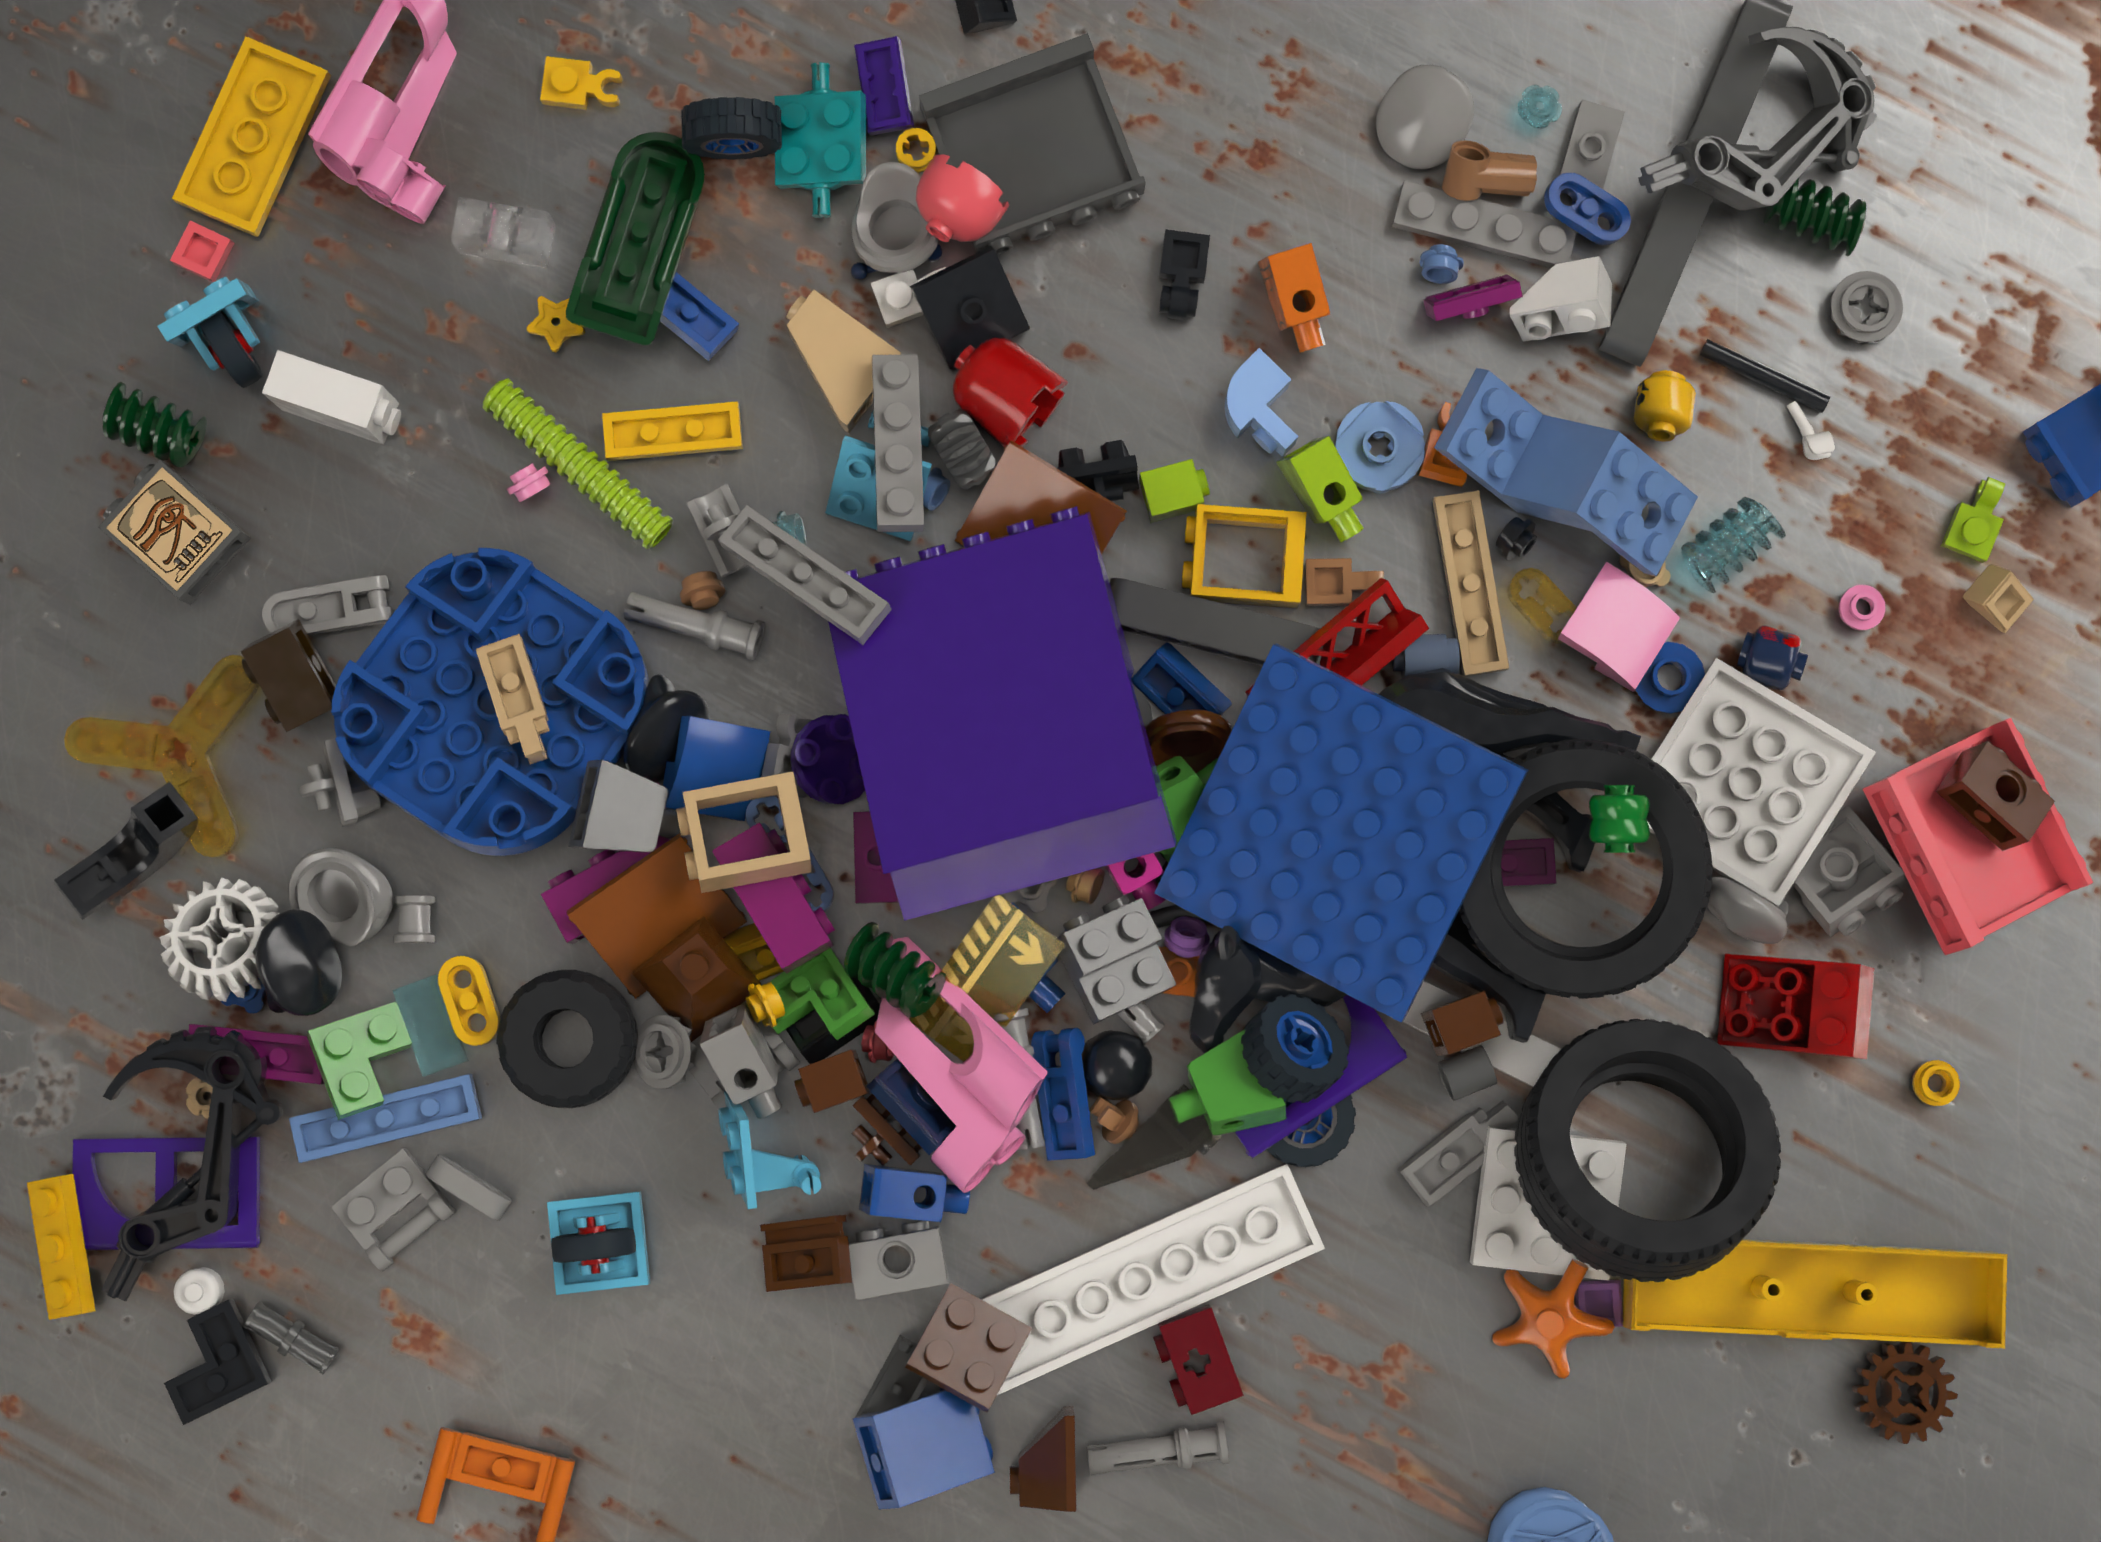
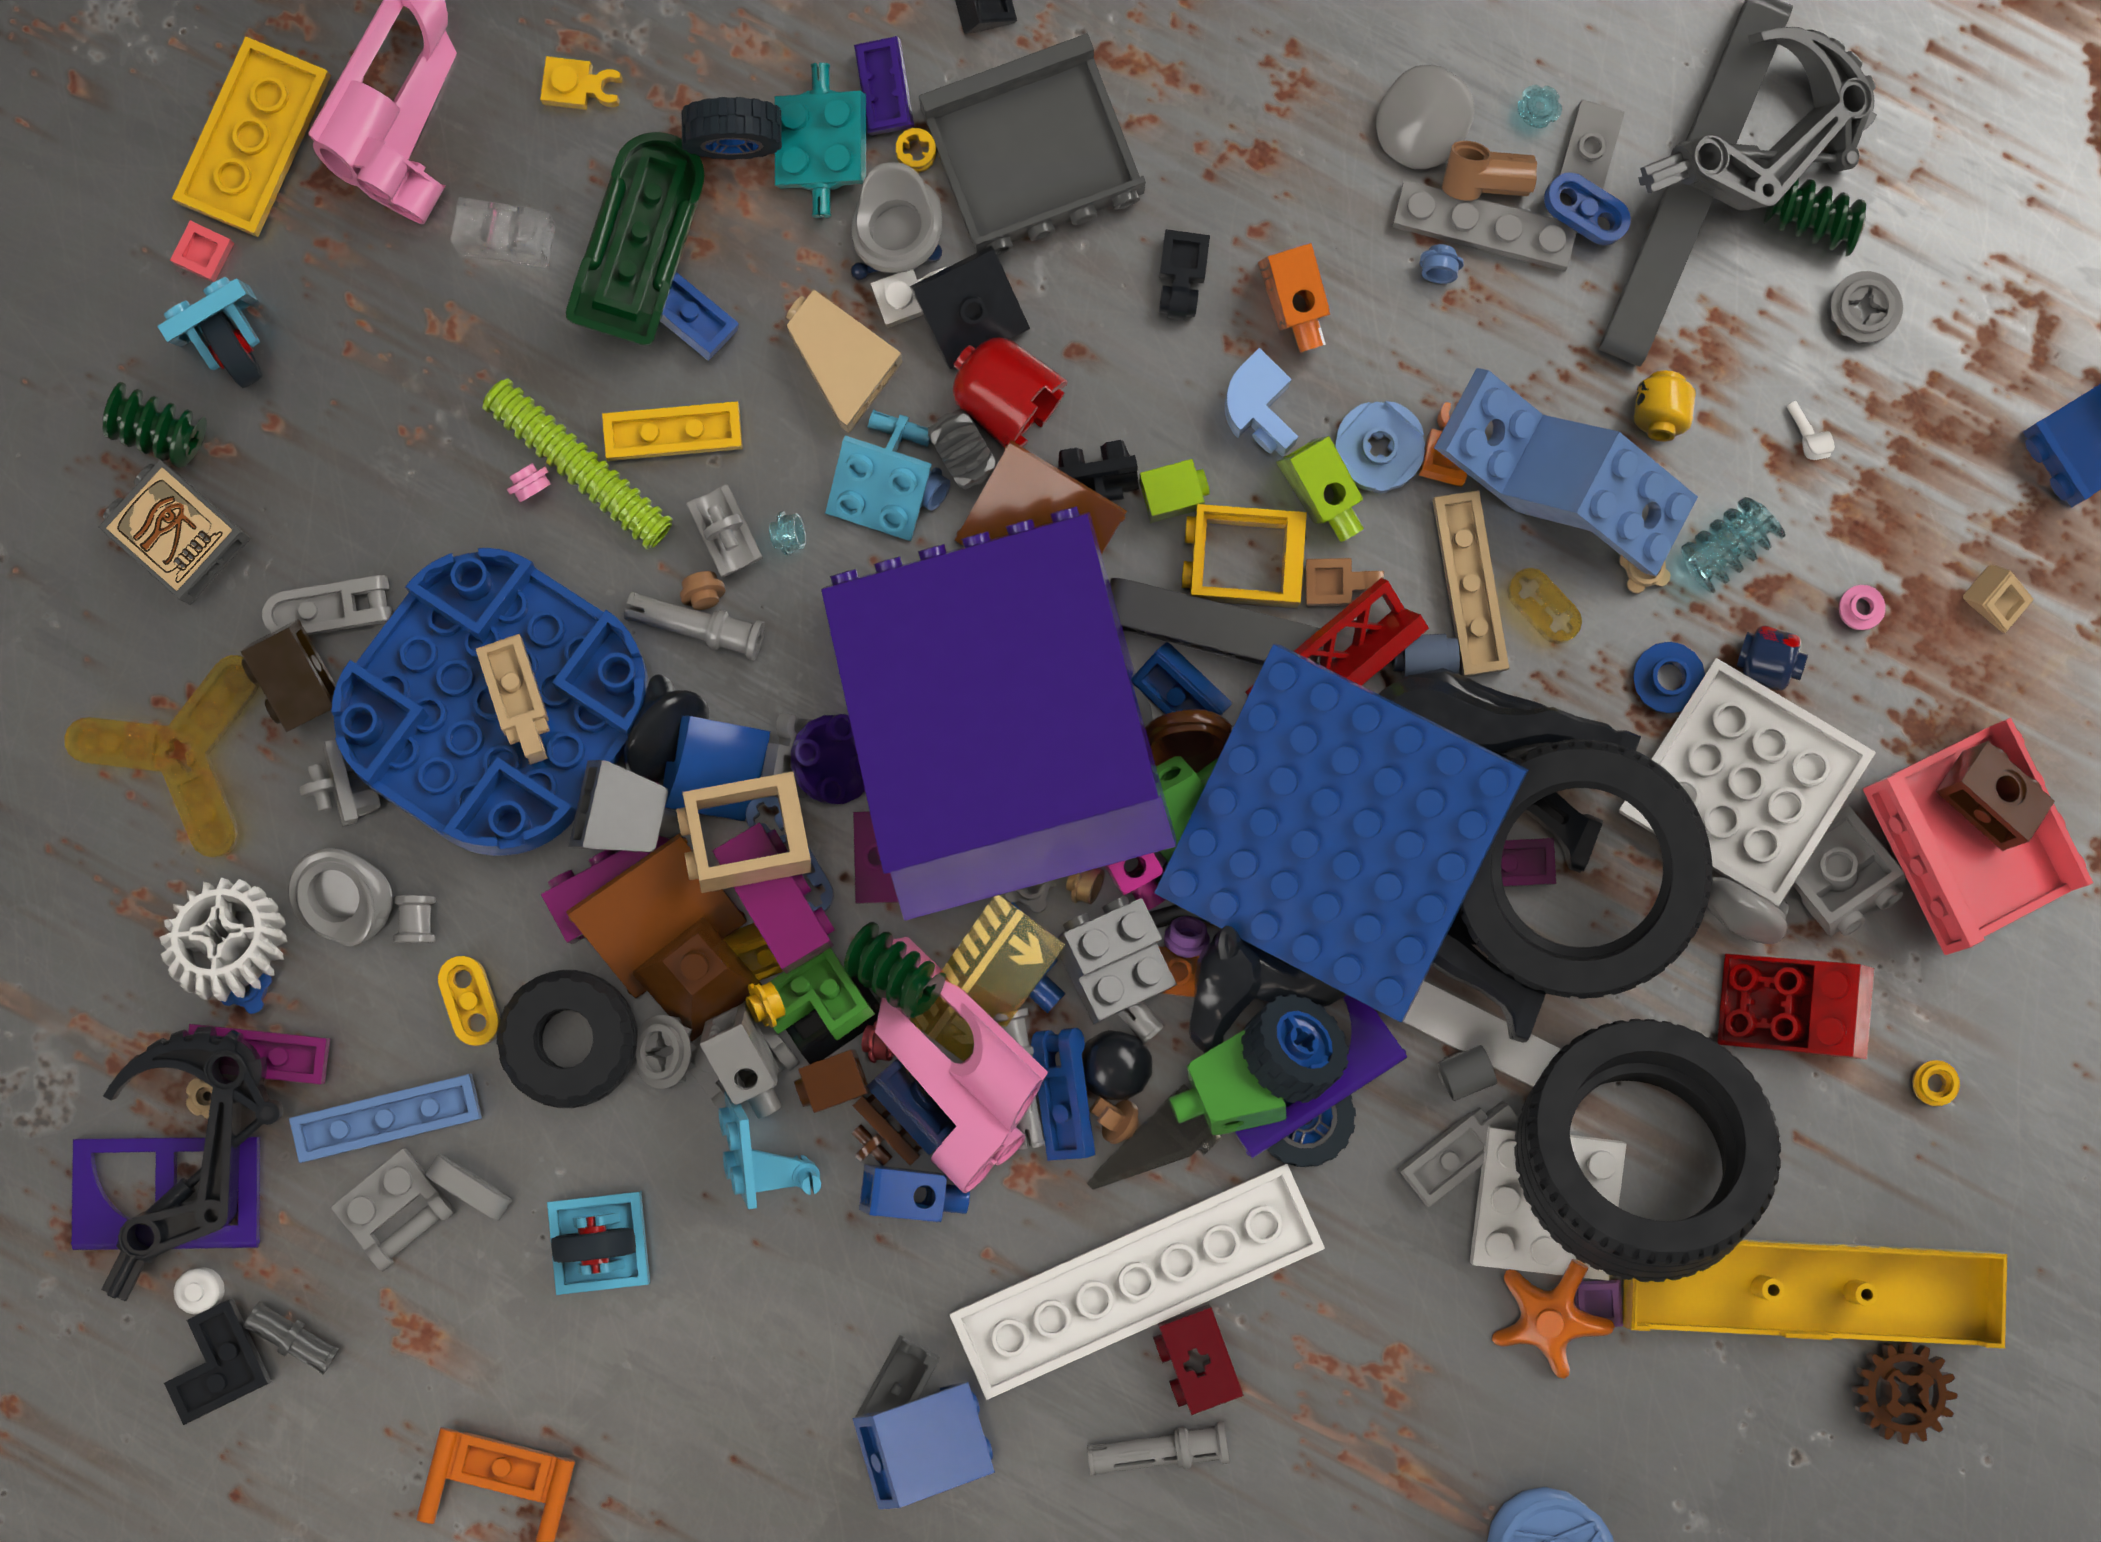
(61, 1246): yellow plate -> none
(149, 839): black arch -> none
(298, 964): black piece -> none
(332, 397): white brick -> none
(345, 1053): bright green plate -> none
(429, 1026): clear light blue tile -> none
(543, 325): yellow plate -> none
(805, 574): light grey plate -> none
(806, 1253): reddish brown plate -> none
(875, 1279): light grey brick -> none
(897, 443): light grey plate -> none
(958, 201): coral cylinder -> none
(968, 1347): plate -> none
(1048, 1467): reddish brown slope -> none
(1463, 1023): reddish brown brick -> none
(1472, 299): magenta plate -> none
(1516, 538): black plate -> none
(1565, 301): white slope -> none
(1619, 626): bright pink slope -> none
(1619, 818): green piece -> none
(1764, 375): black piece -> none
(1974, 527): lime plate -> none

